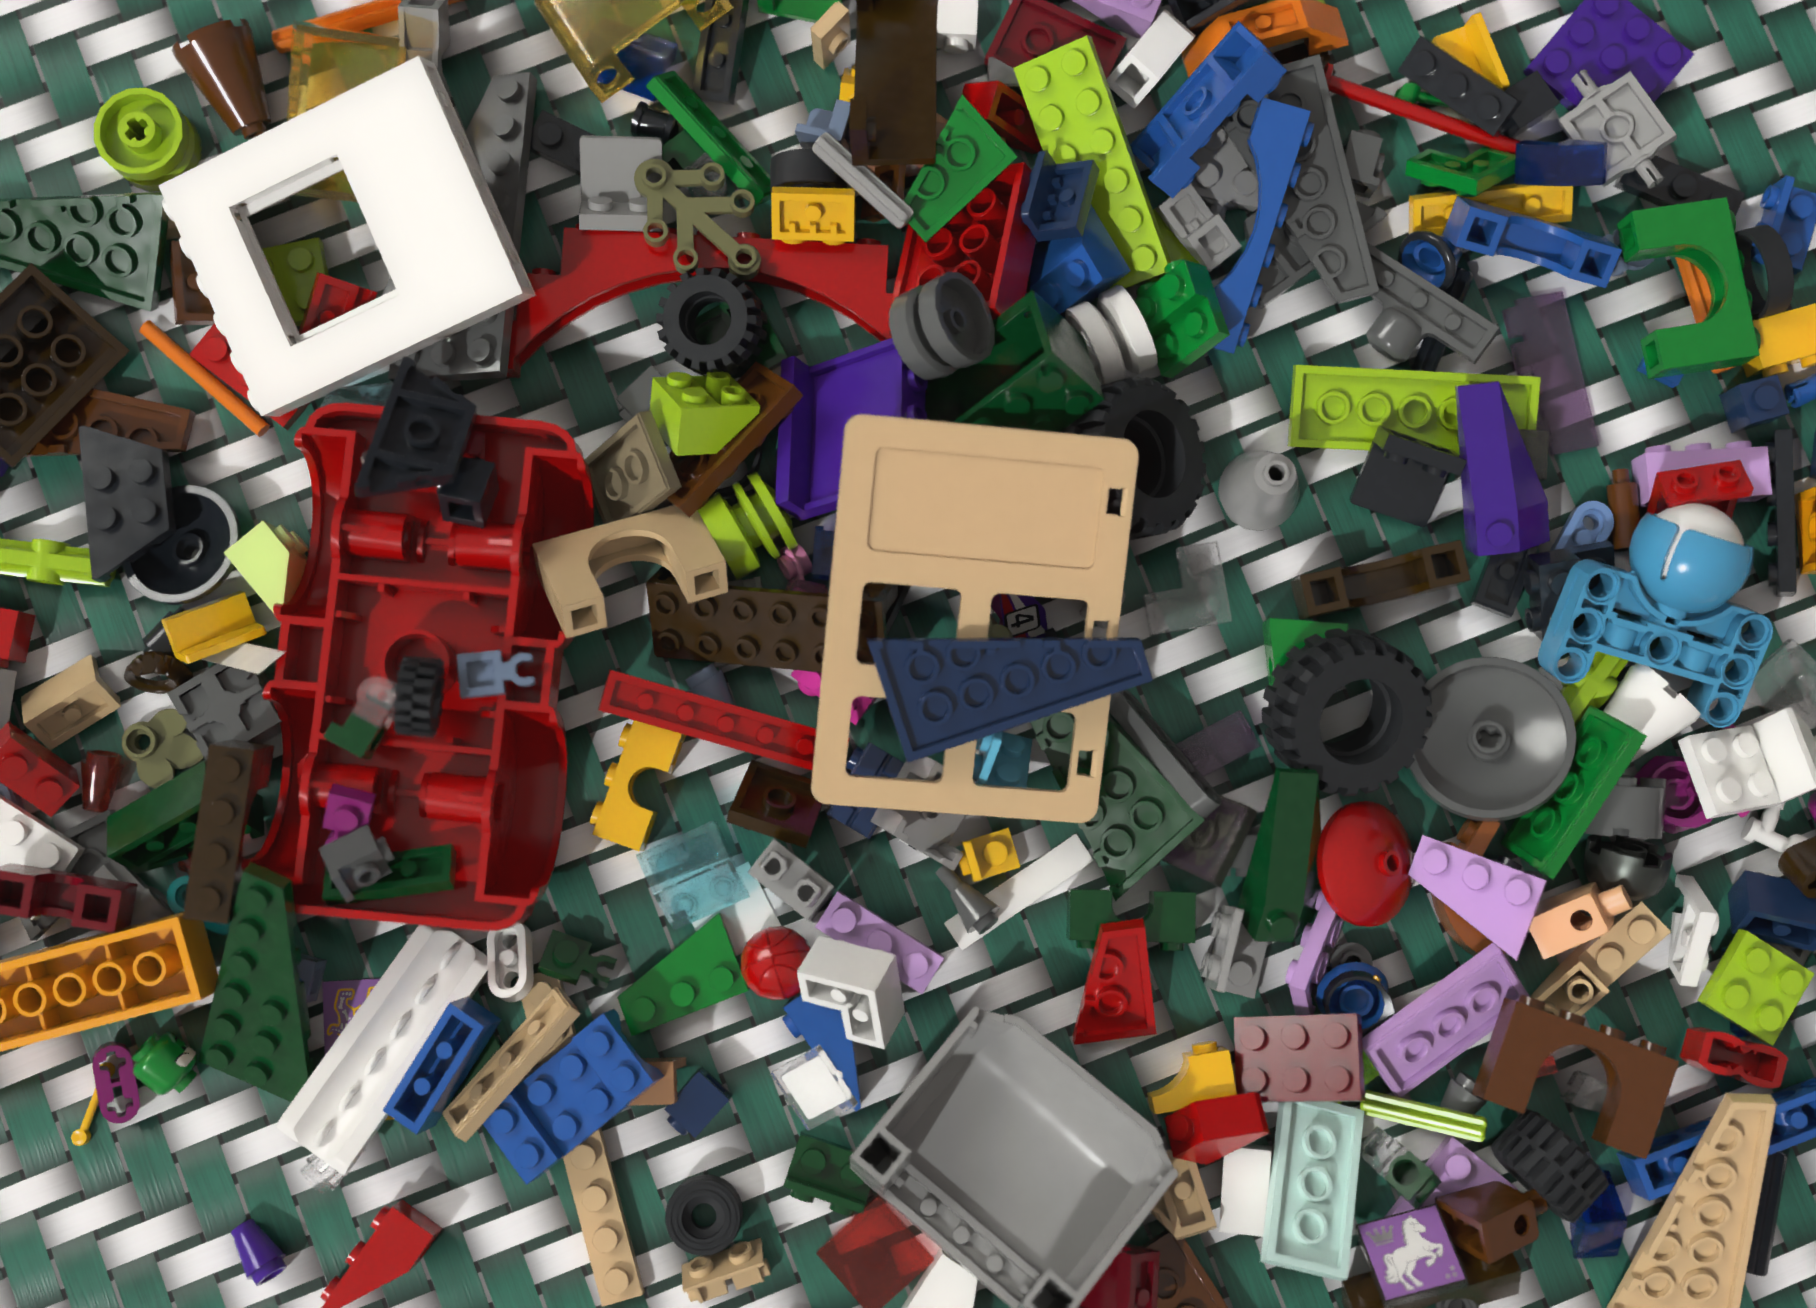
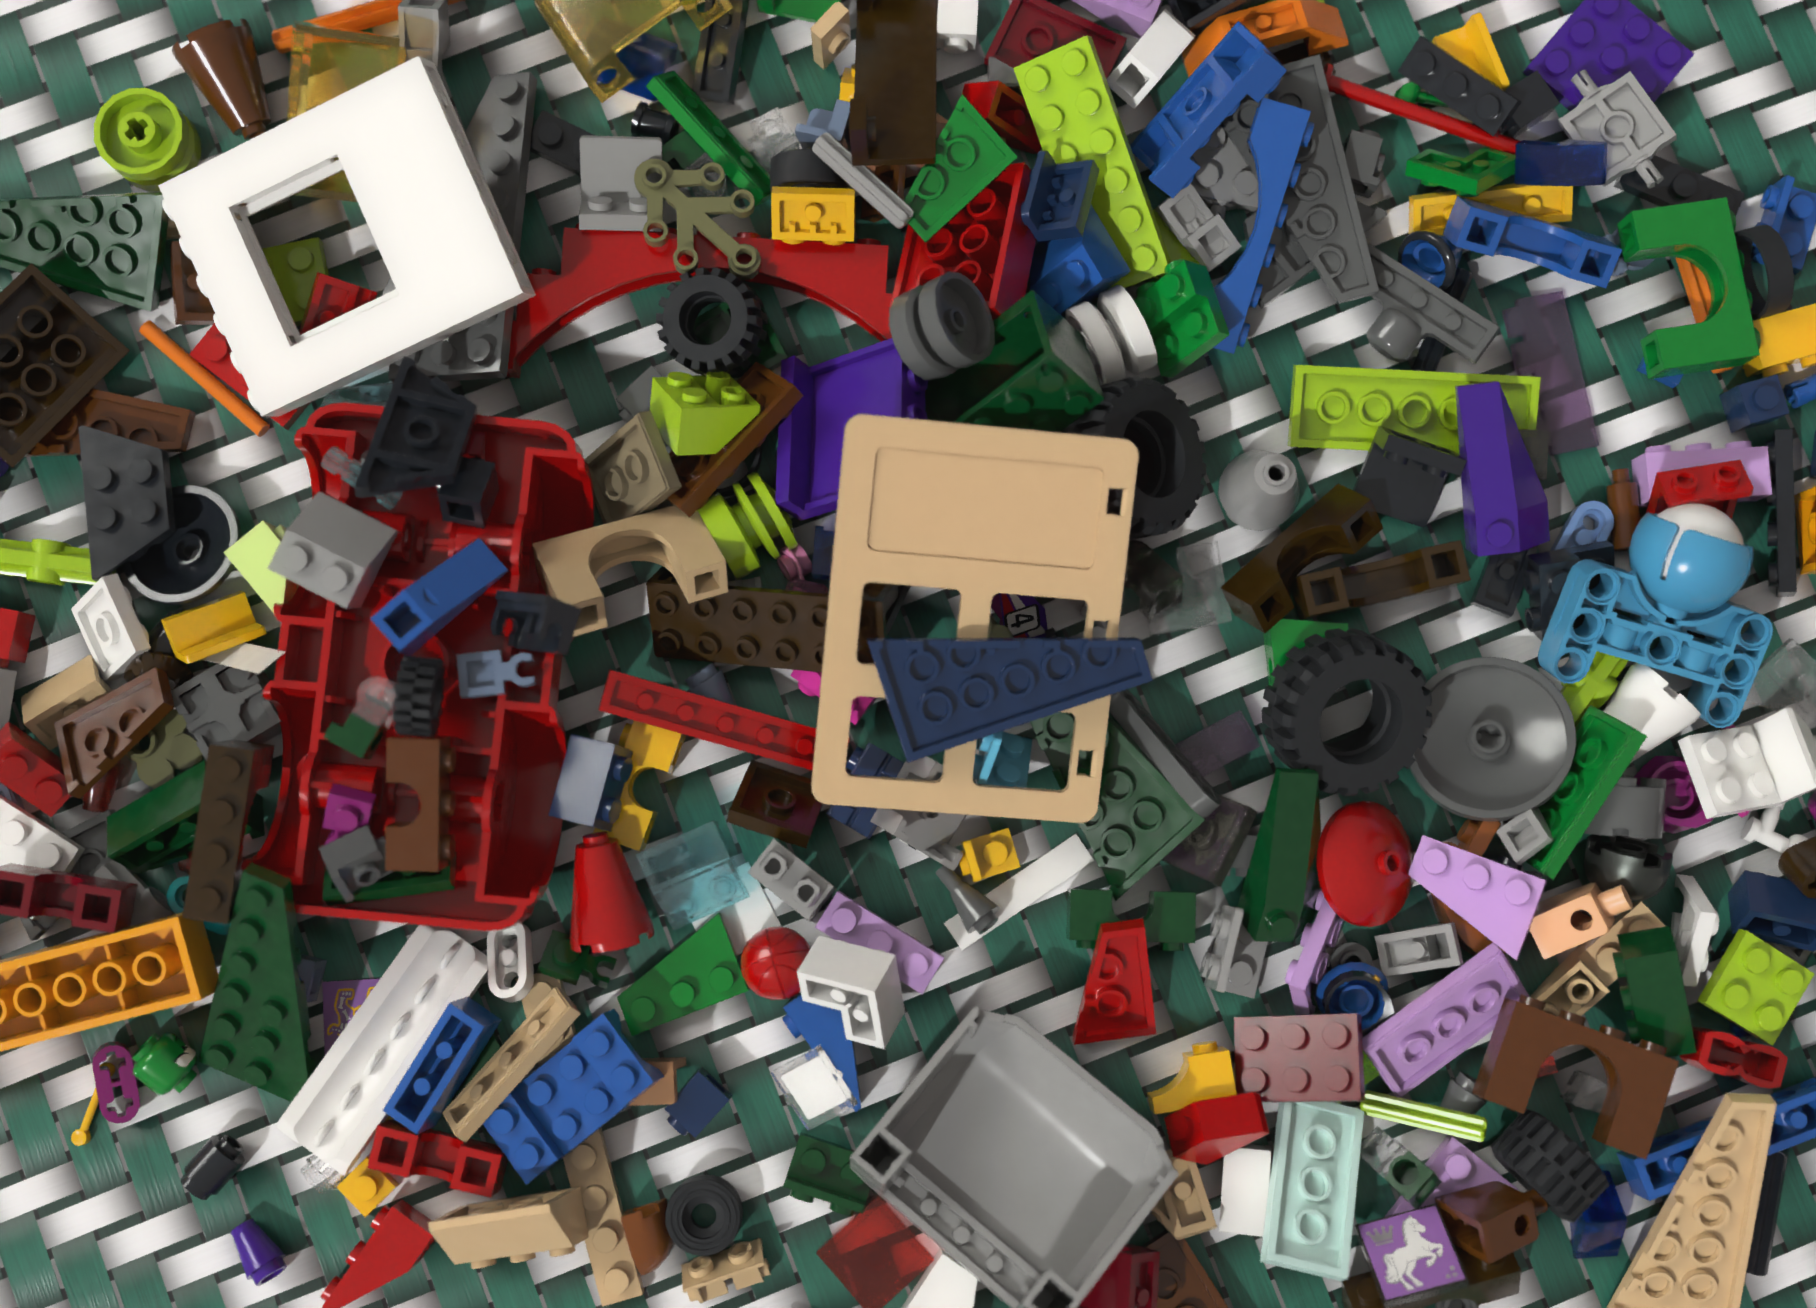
(109, 728): none -> reddish brown wing
(110, 626): none -> white plate
(213, 1166): none -> black brick
(333, 551): none -> light grey slope
(337, 462): none -> clear light blue axle
(367, 1187): none -> yellow plate
(426, 767): none -> reddish brown arch
(438, 597): none -> blue slope
(468, 1165): none -> red arch
(512, 1228): none -> tan slope
(537, 620): none -> black hinge
(591, 782): none -> brick
(605, 898): none -> red cone
(647, 1235): none -> dark orange brick
(771, 136): none -> clear brick
(1152, 580): none -> clear smoke leg
(1333, 525): none -> dark brown arch
(1419, 949): none -> light grey slope
(1525, 834): none -> light grey slope
(1654, 990): none -> dark green brick

